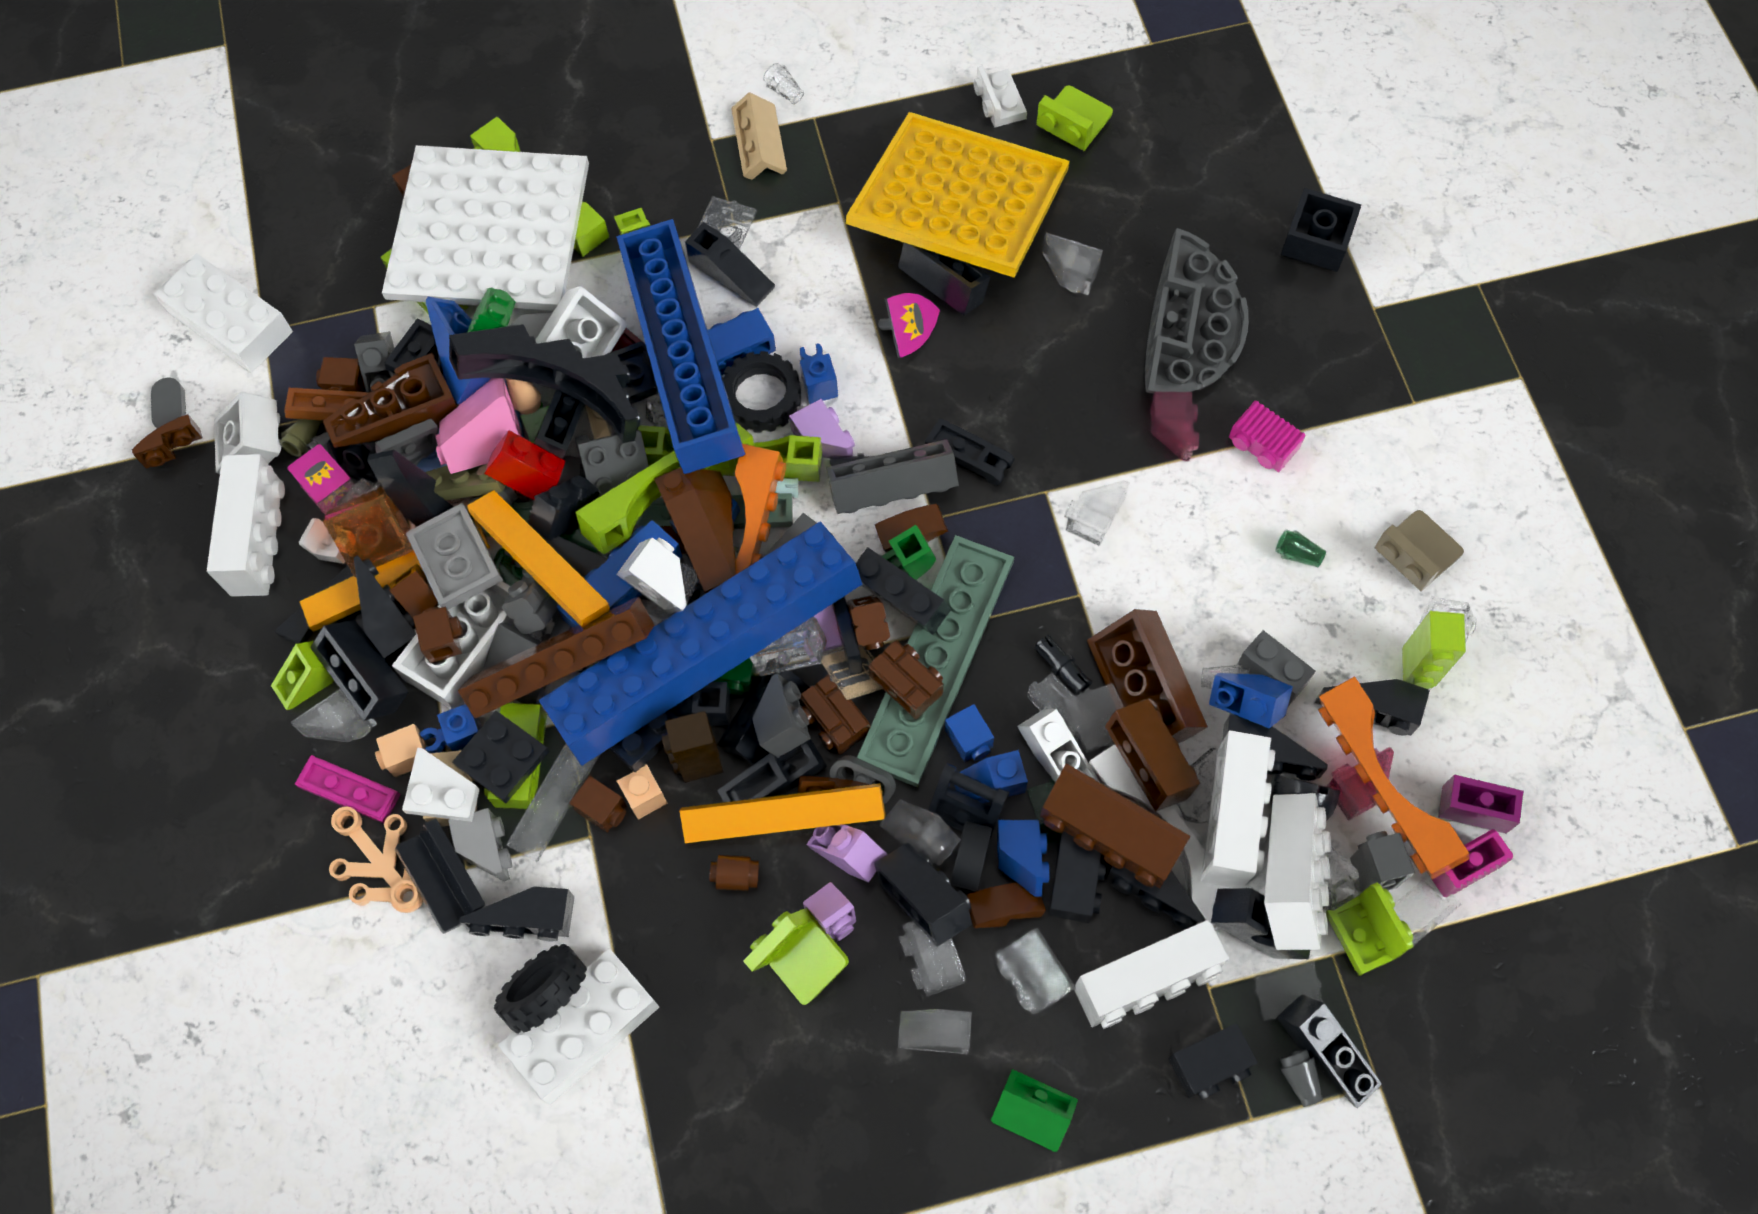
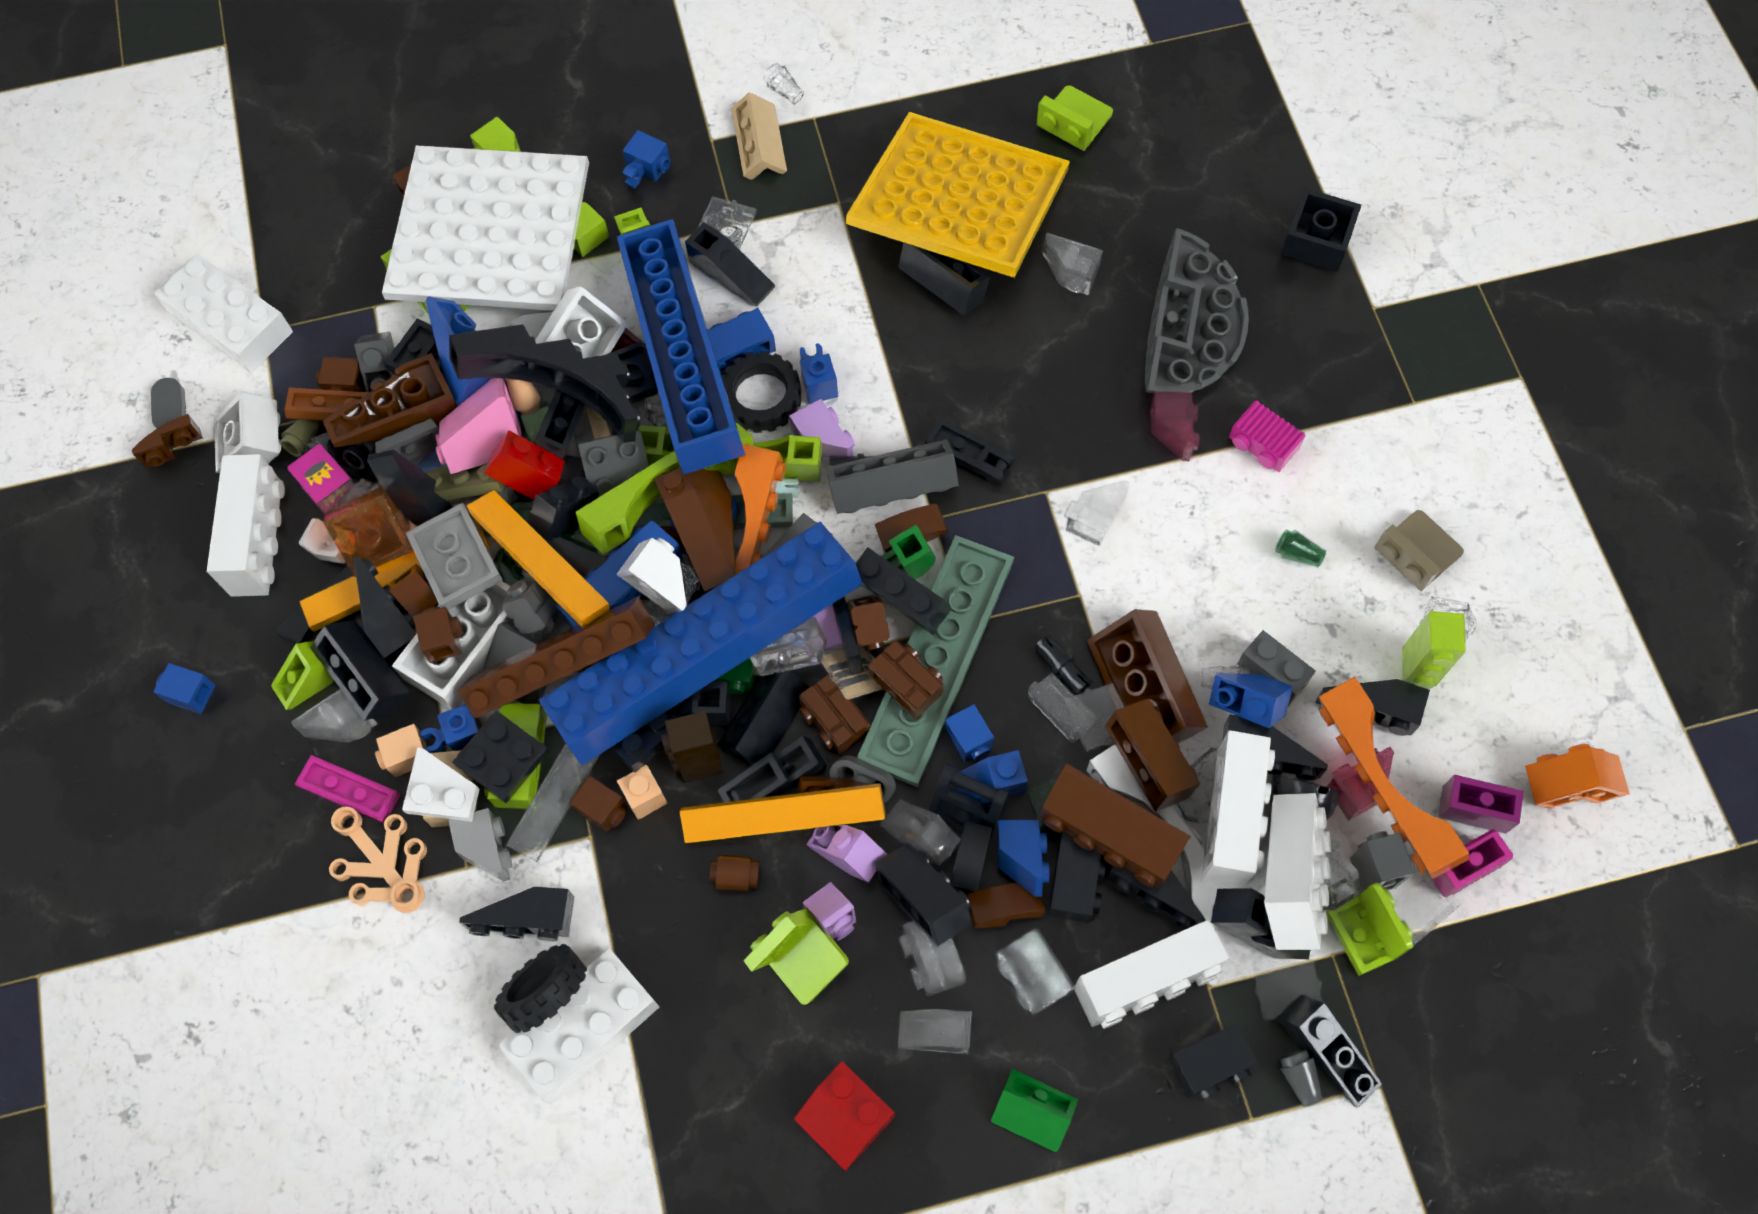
(184, 688): none -> blue brick
(439, 876): black panel -> none
(493, 311): green brick -> none
(645, 158): none -> blue brick
(779, 717): dark grey slope -> none
(844, 1116): none -> red slope
(910, 320): dark pink shield -> none
(999, 97): white bracket -> none
(1054, 743): white slope -> none
(1576, 776): none -> orange brick

